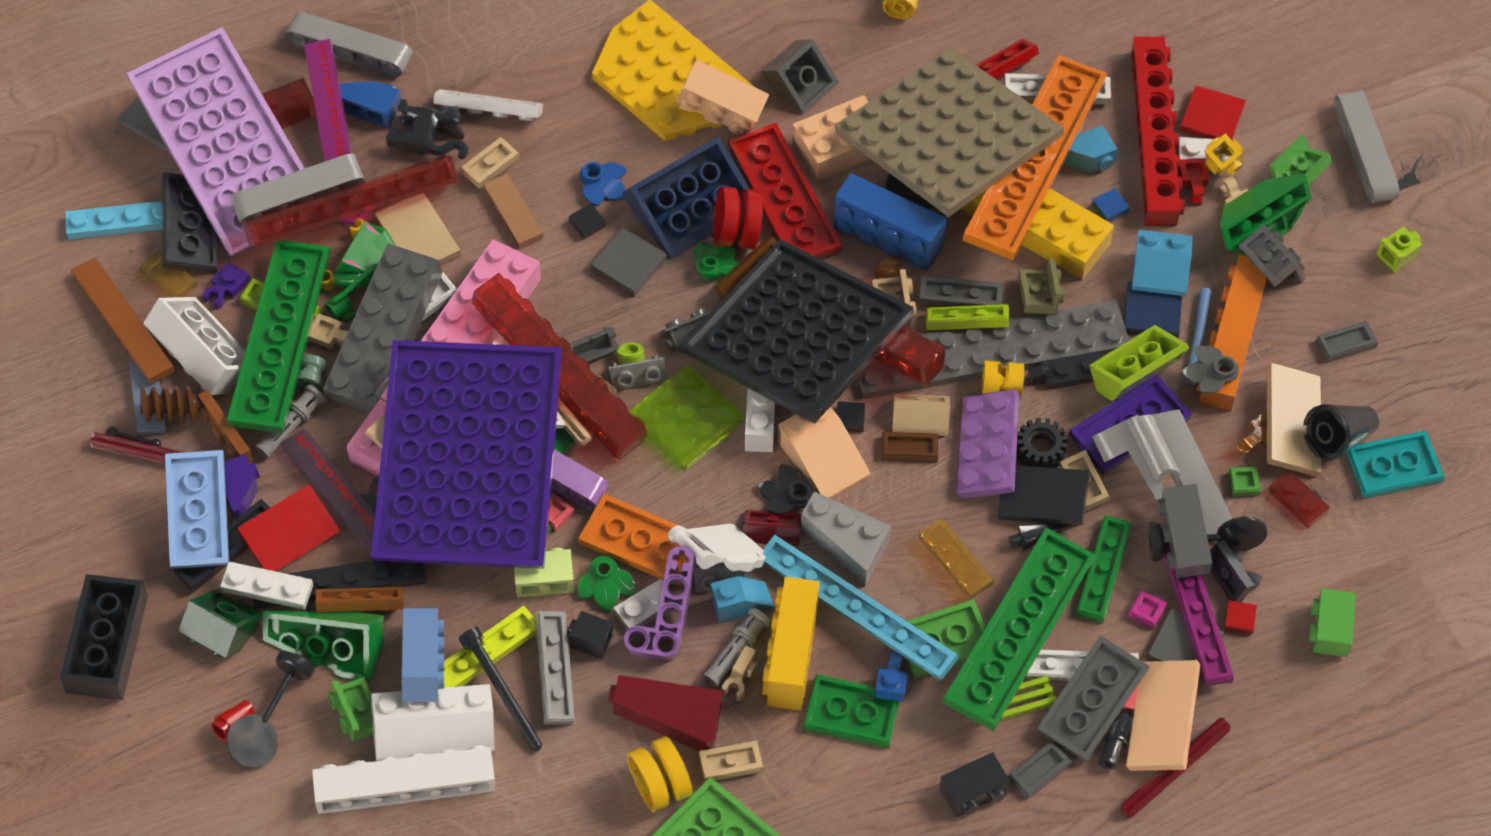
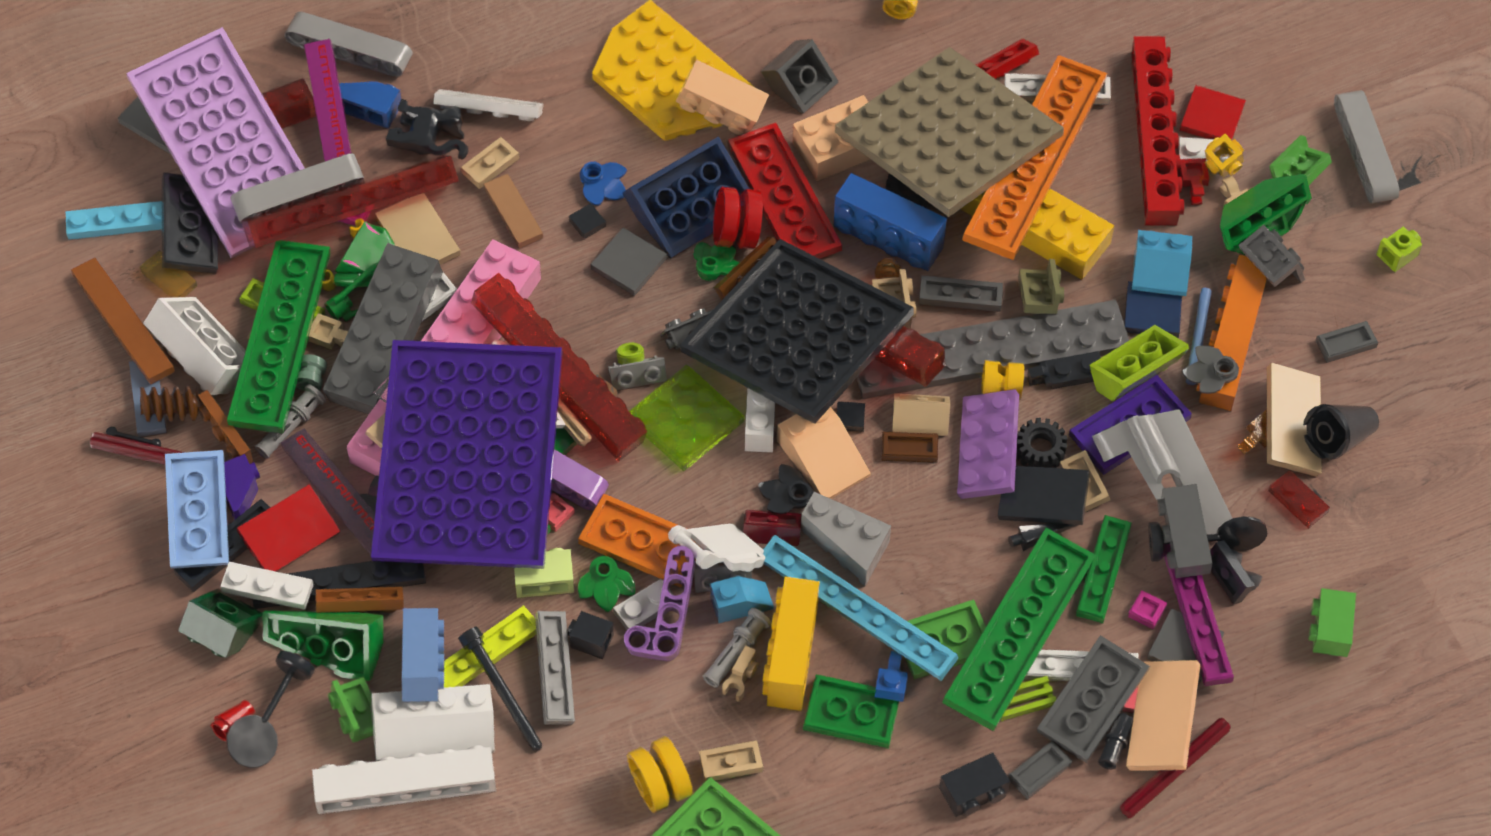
(104, 637): black brick -> none
(227, 281): dark purple plate -> none
(595, 345): dark grey hinge -> none
(671, 709): dark red slope -> none
(956, 558): clear yellow plate -> none
(967, 317): lime tile -> none
(1092, 151): dark azure slope -> none
(1110, 205): blue tile -> none
(1240, 617): red tile -> none
(1244, 482): bright green tile -> none
(1395, 464): teal tile -> none

